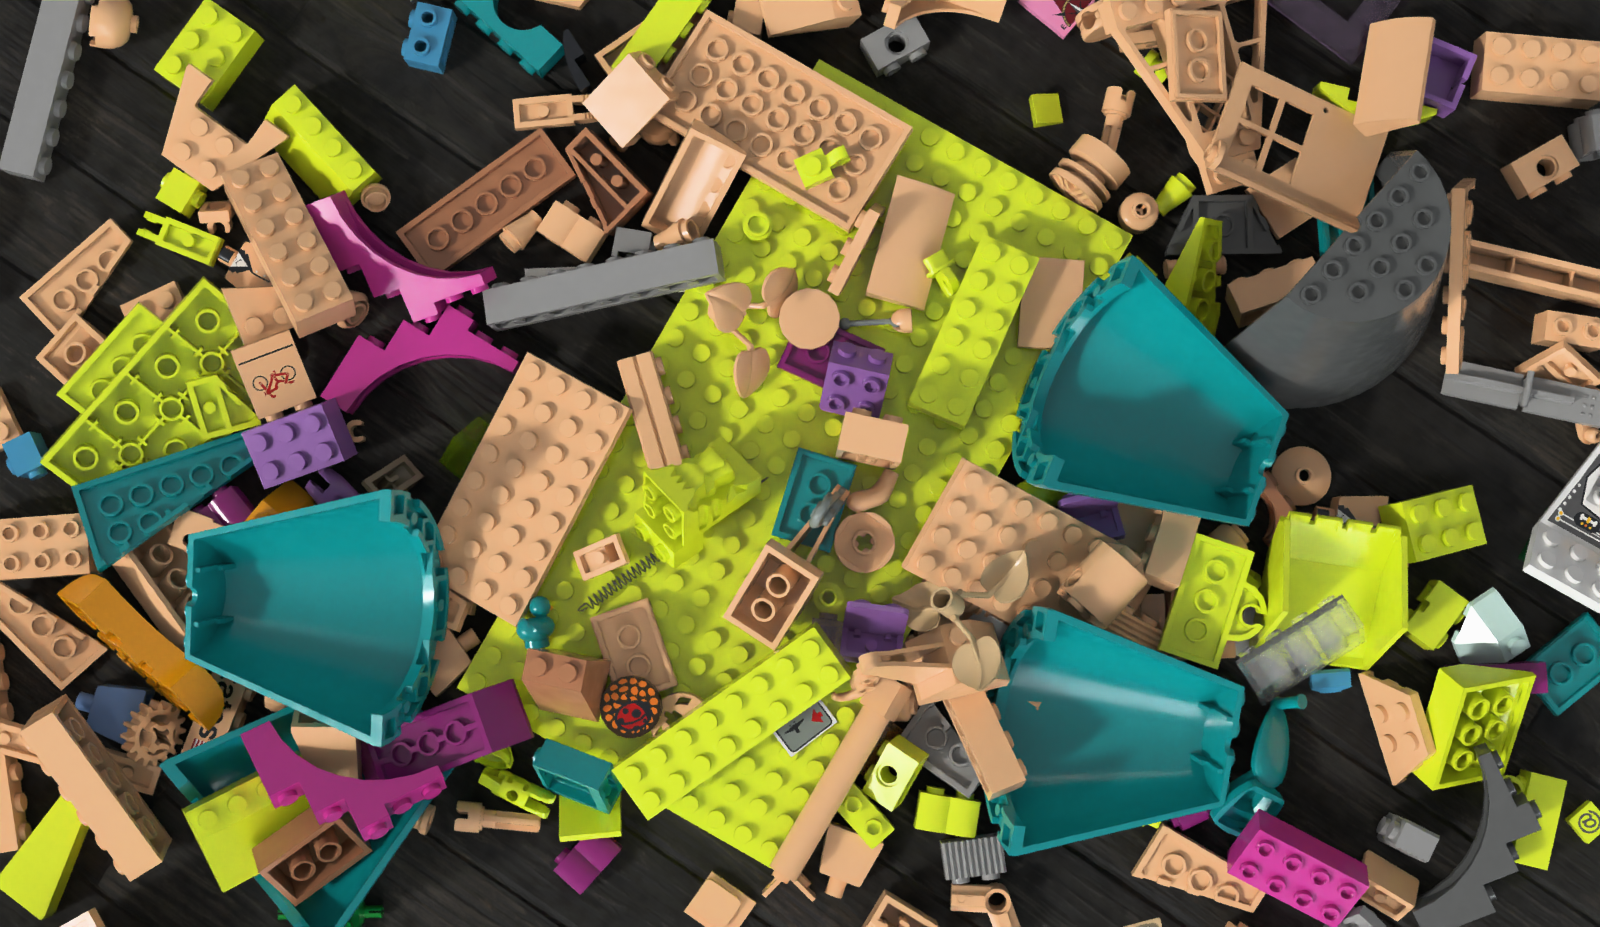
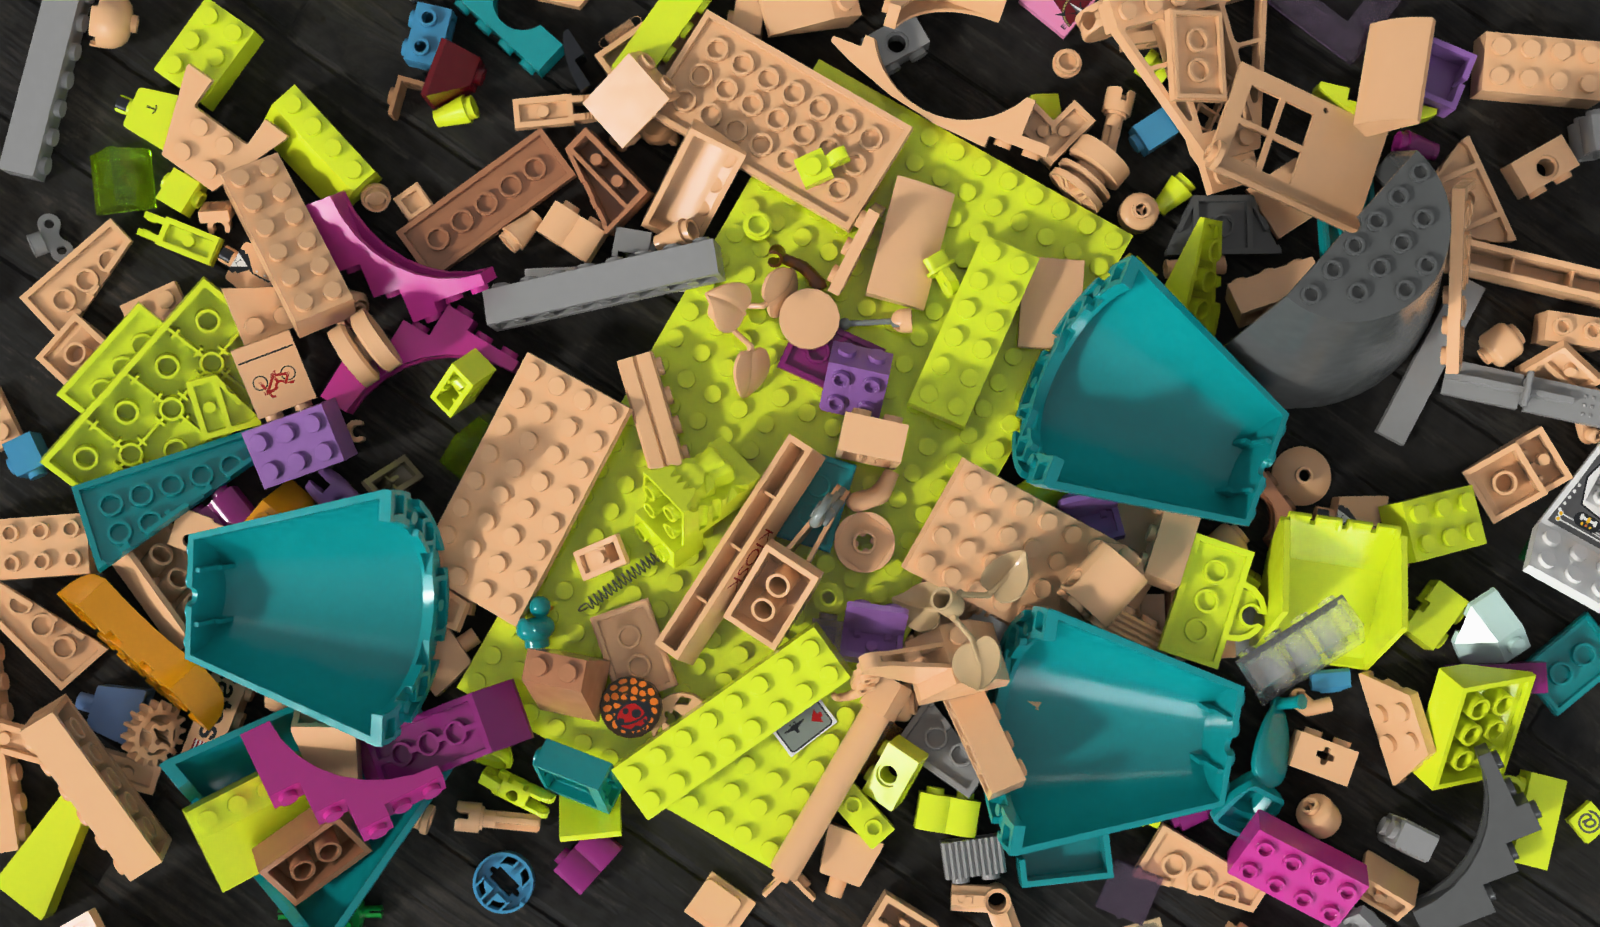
(48, 239): none -> light grey piece
(122, 180): none -> clear neon green slope
(148, 114): none -> neon yellow torso
(361, 350): none -> light nougat wheel
(397, 94): none -> medium nougat bracket
(413, 201): none -> light nougat tile
(452, 74): none -> dark red slope
(457, 112): none -> neon yellow cone
(463, 382): none -> neon yellow brick
(494, 891): none -> dark azure piece
(619, 31): none -> light nougat piece
(739, 549): none -> light nougat brick
(813, 277): none -> reddish brown piece
(1004, 127): none -> light nougat slope
(1060, 132): none -> light nougat panel
(1066, 63): none -> light nougat plate
(1066, 863): none -> teal piece
(1129, 892): none -> clear purple piece
(1152, 132): none -> dark azure brick
(1313, 707): none -> light nougat arm
(1318, 816): none -> light nougat head
(1338, 761): none -> light nougat brick
(1411, 141): none -> magenta cone
(1422, 374): none -> light grey tile
(1488, 218): none -> light nougat wing
(1501, 344): none -> light nougat head
(1517, 474): none -> light nougat slope

